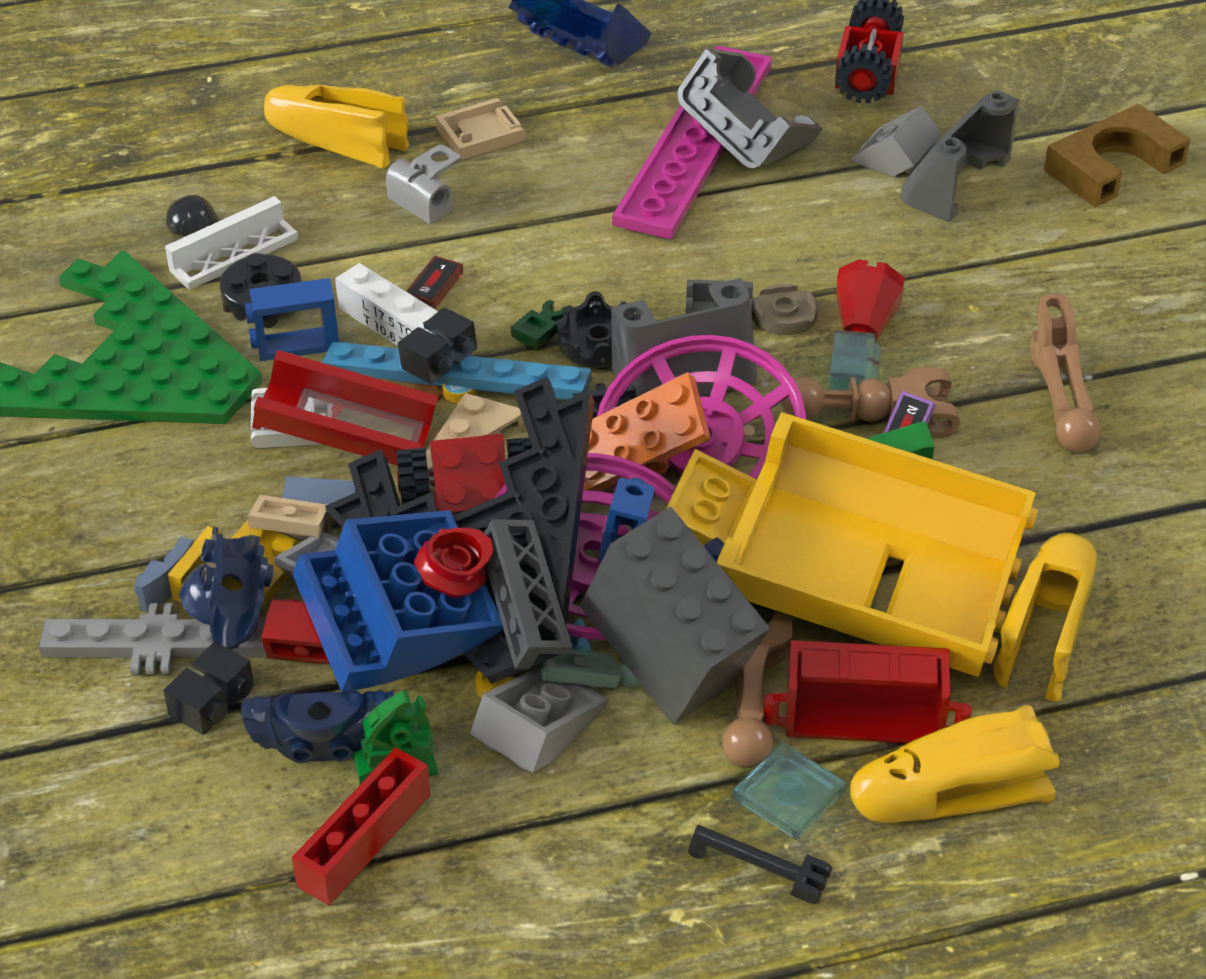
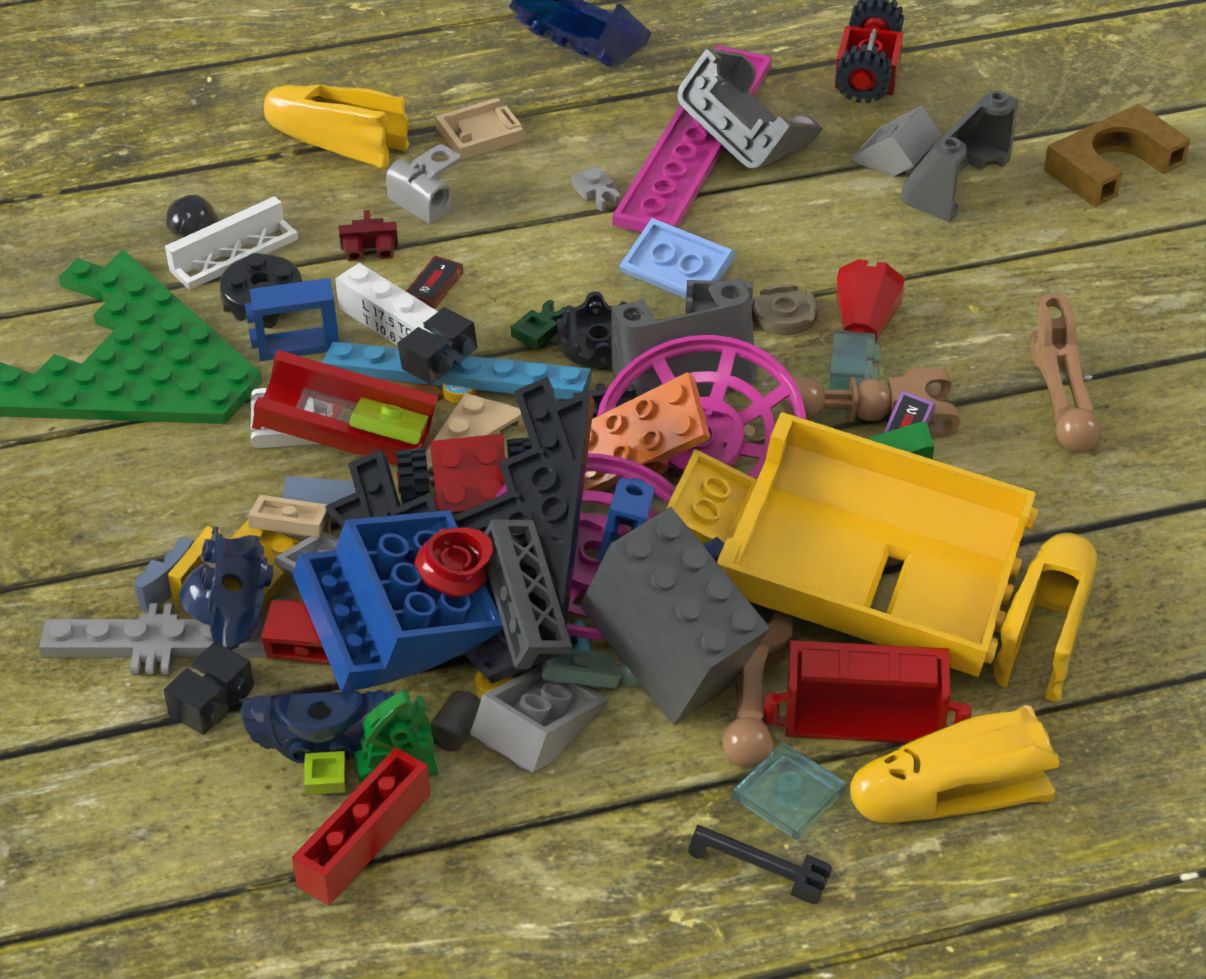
(325, 773): none -> lime plate
(368, 234): none -> dark red hips
(388, 420): none -> lime plate
(455, 720): none -> clear smoke brick
(595, 185): none -> light grey plate
(672, 256): none -> light blue tile

